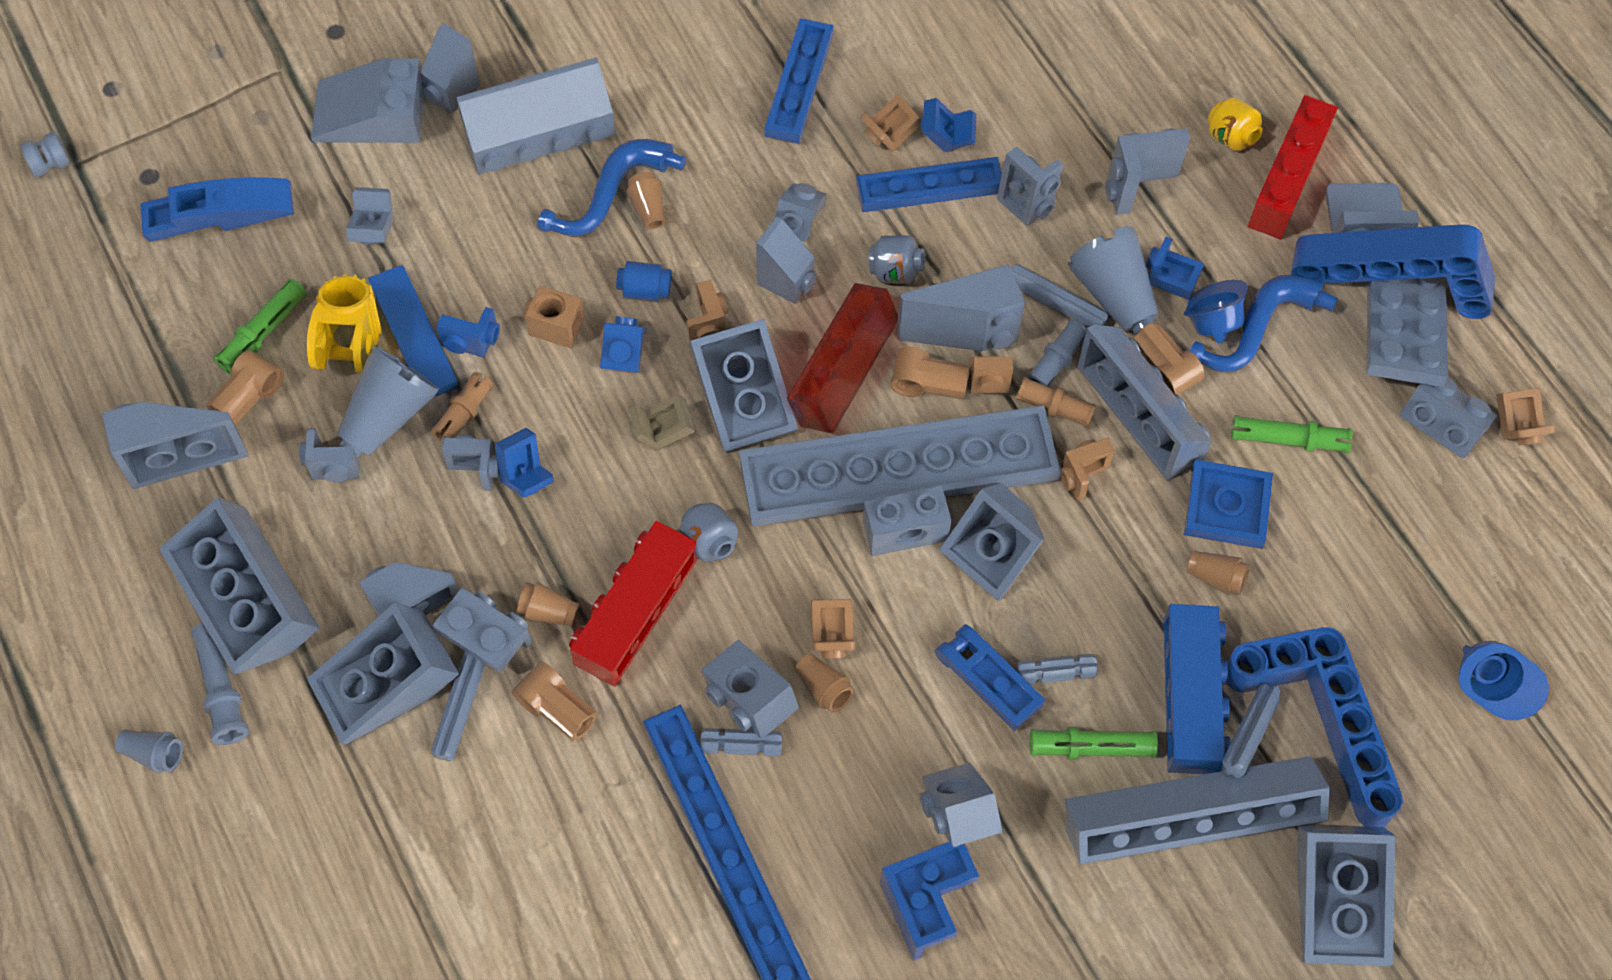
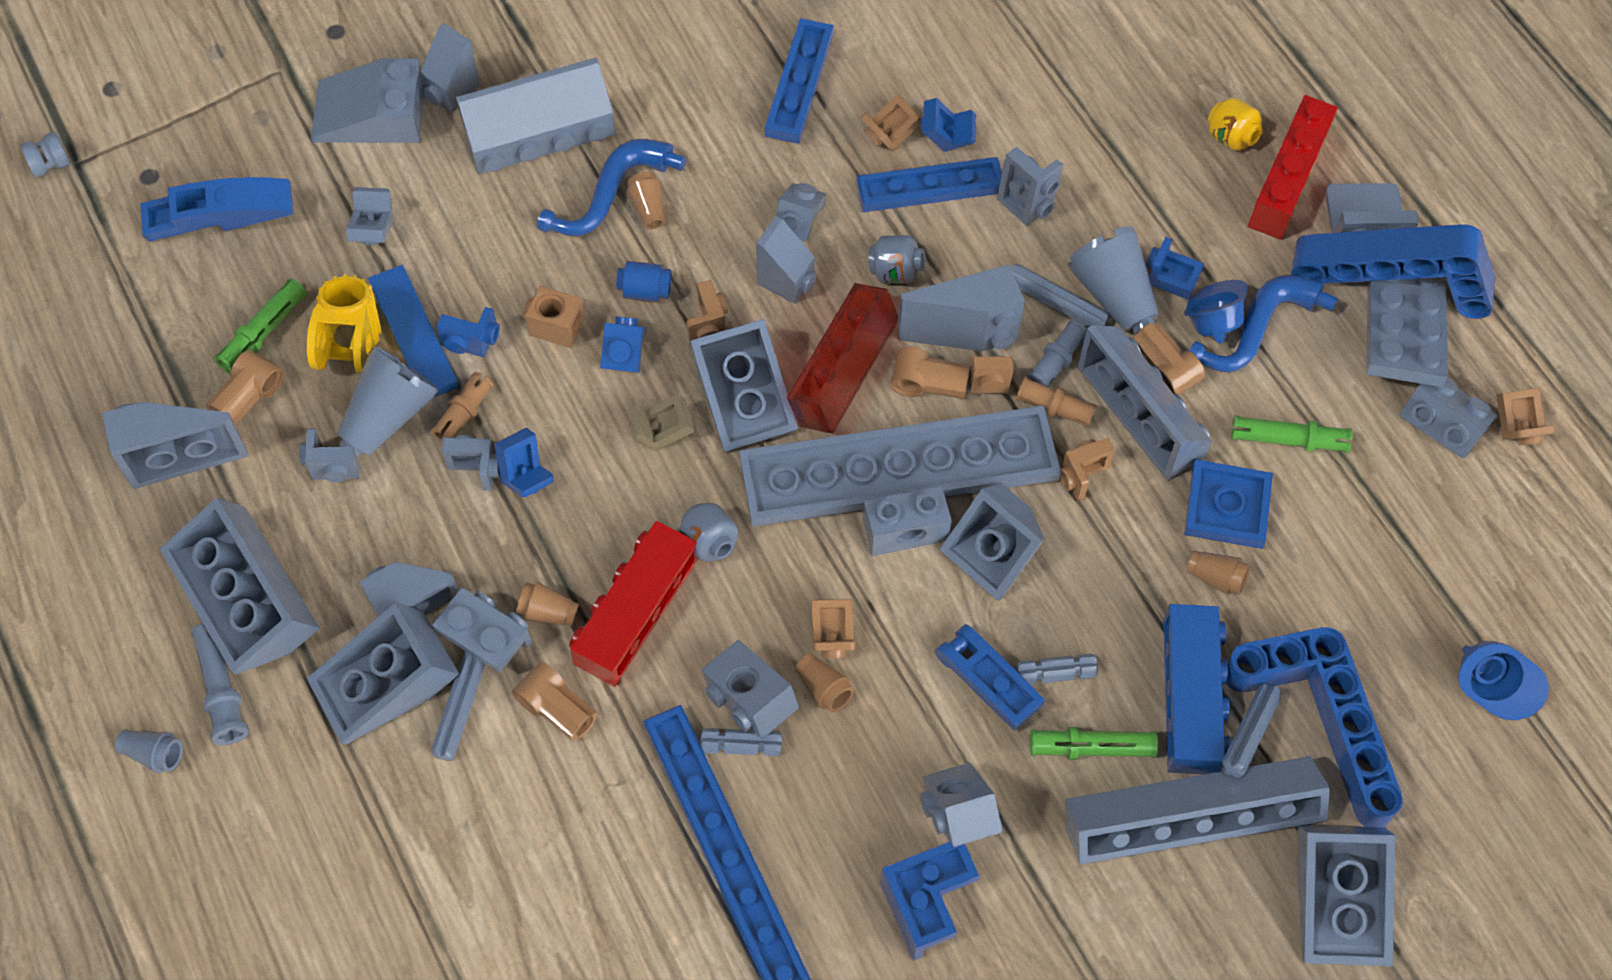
(1141, 159): sand blue bracket -> none

